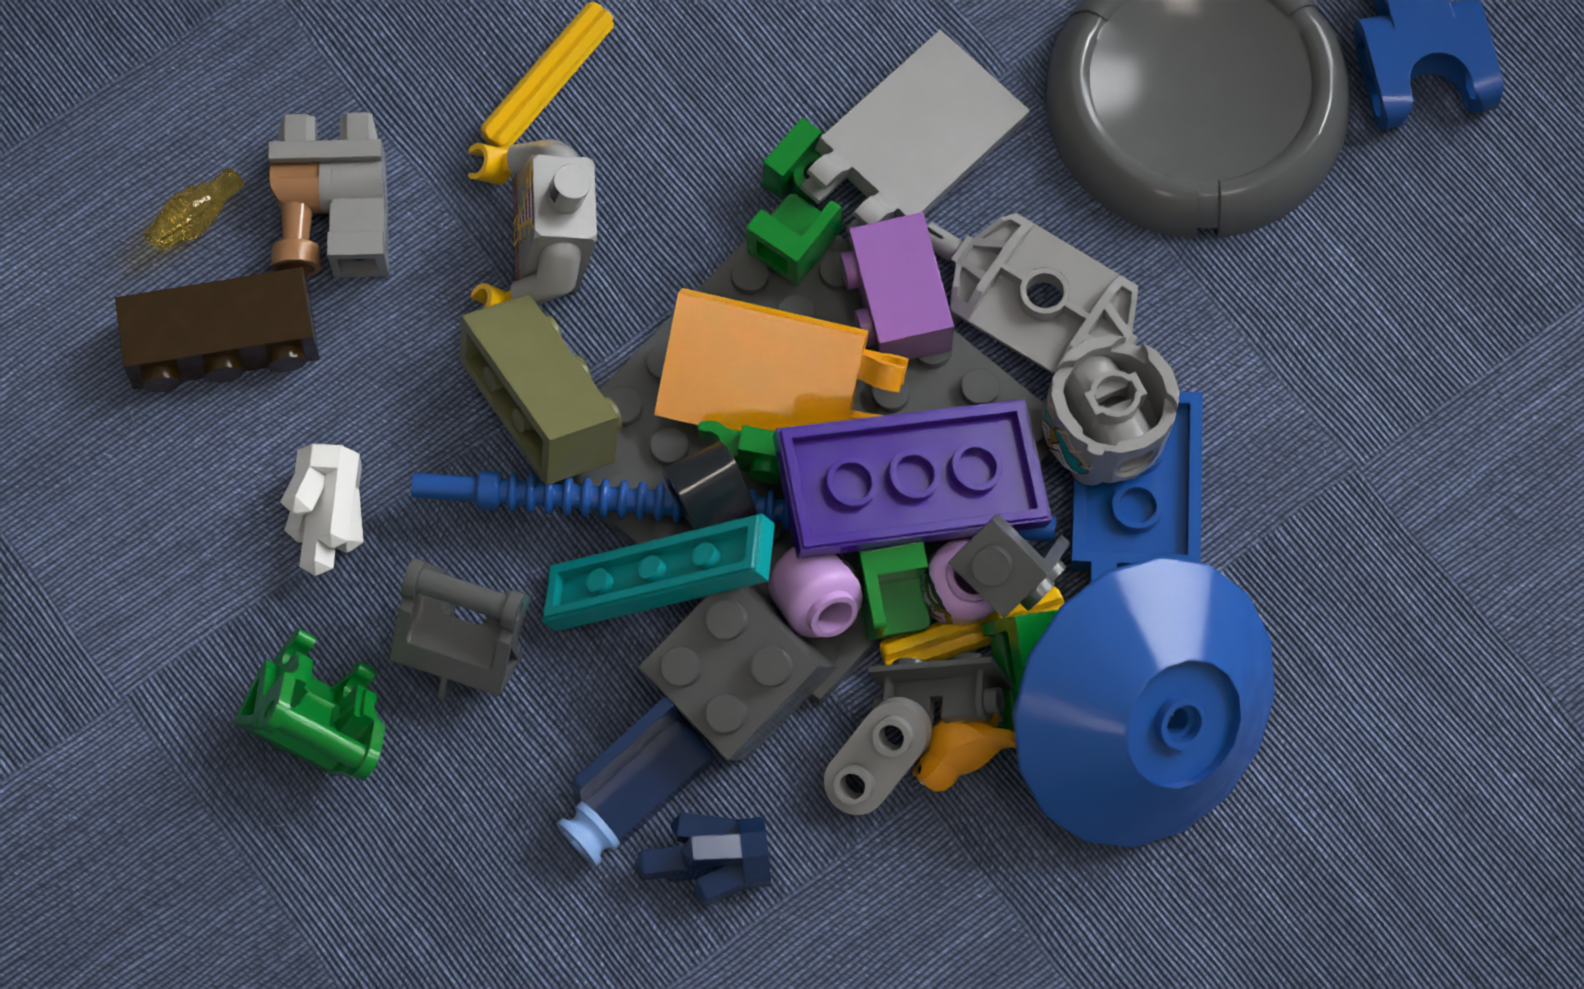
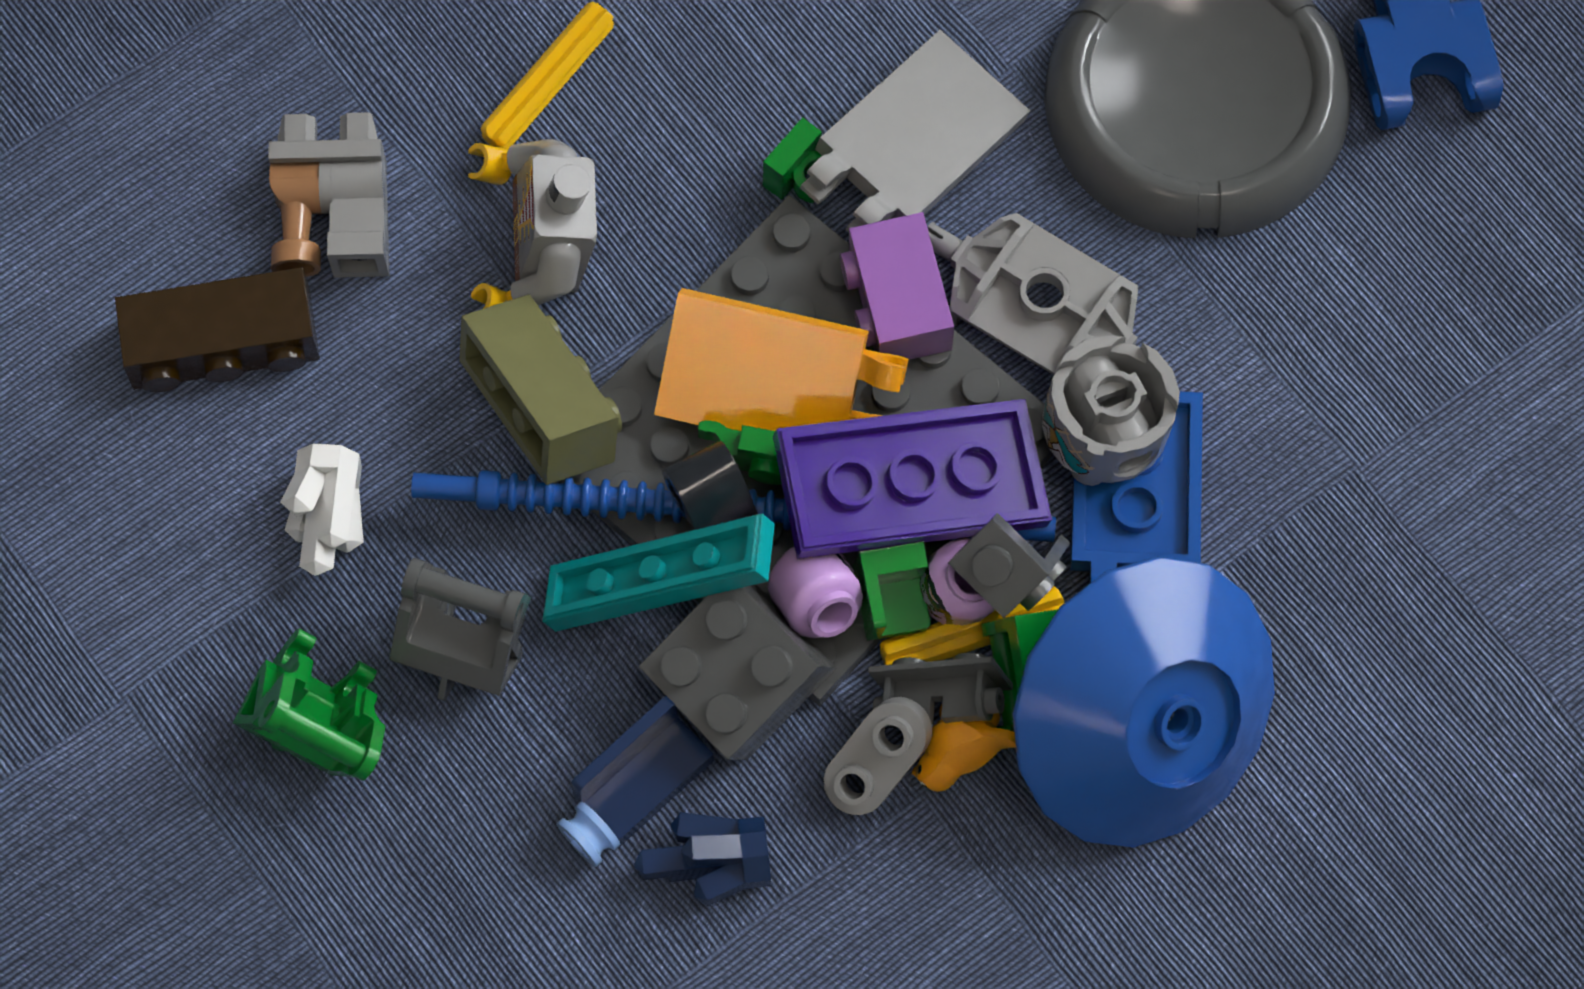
(192, 211): clear yellow piece -> none
(793, 236): green panel -> none

